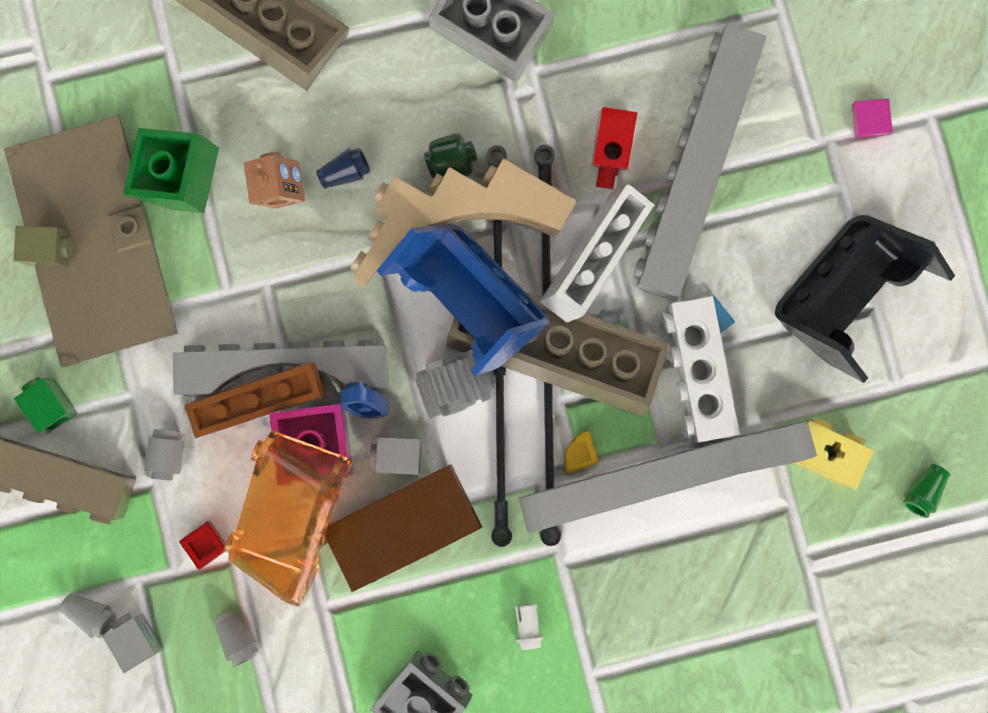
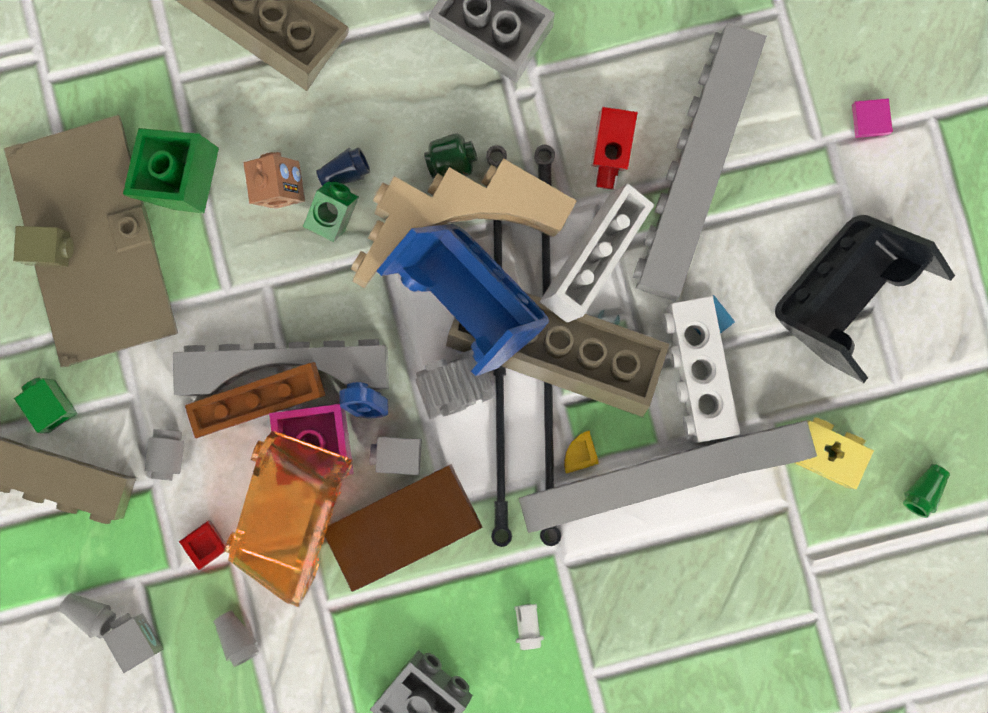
(321, 219): none -> brick

